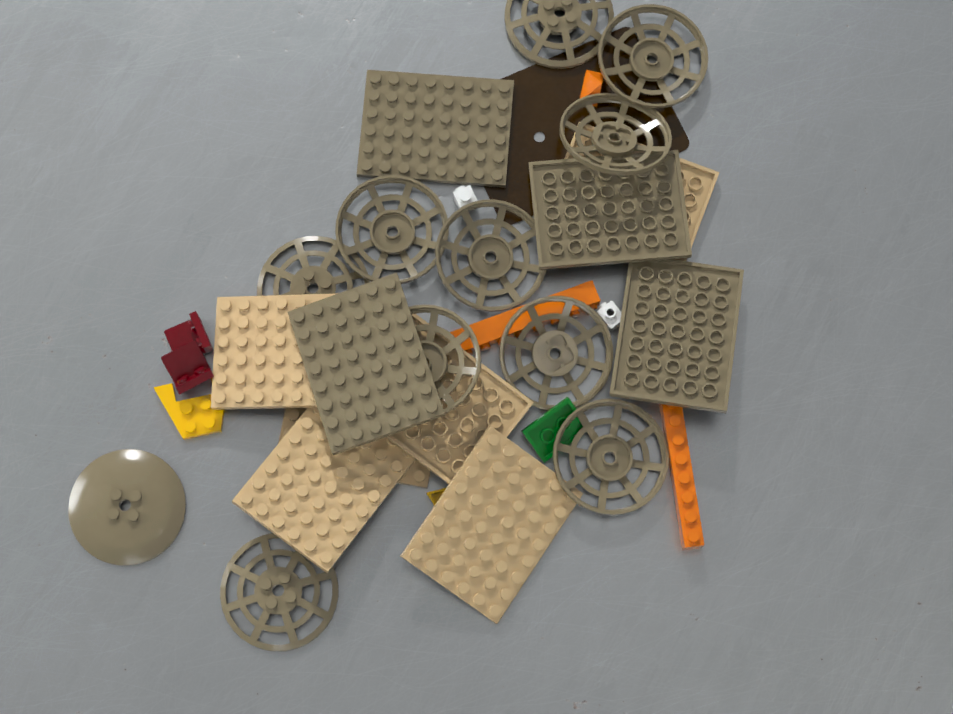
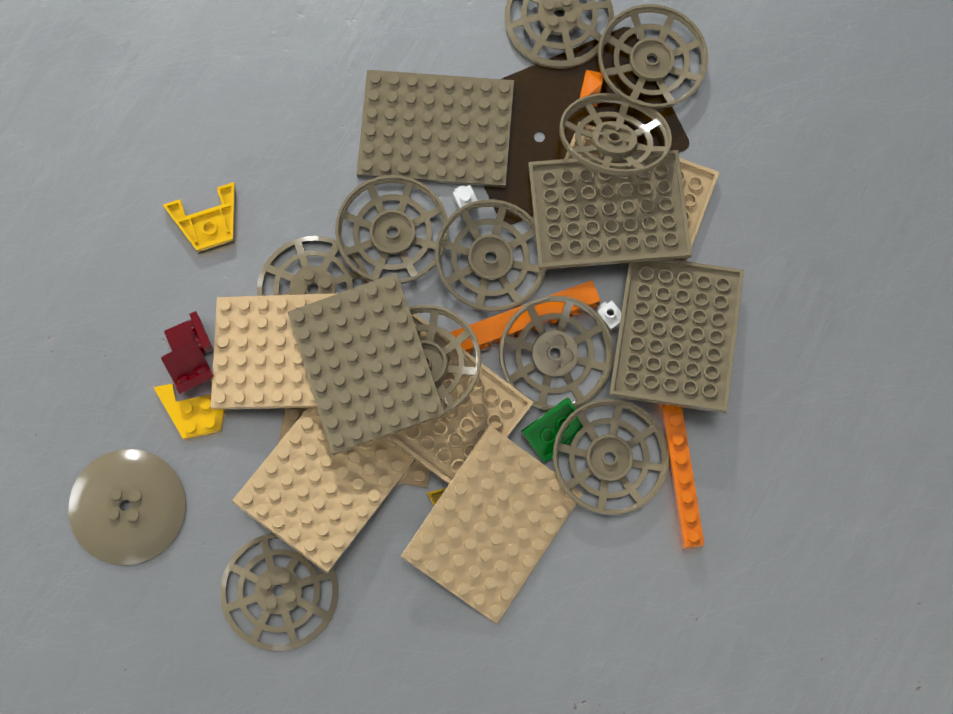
(210, 226): none -> yellow wing

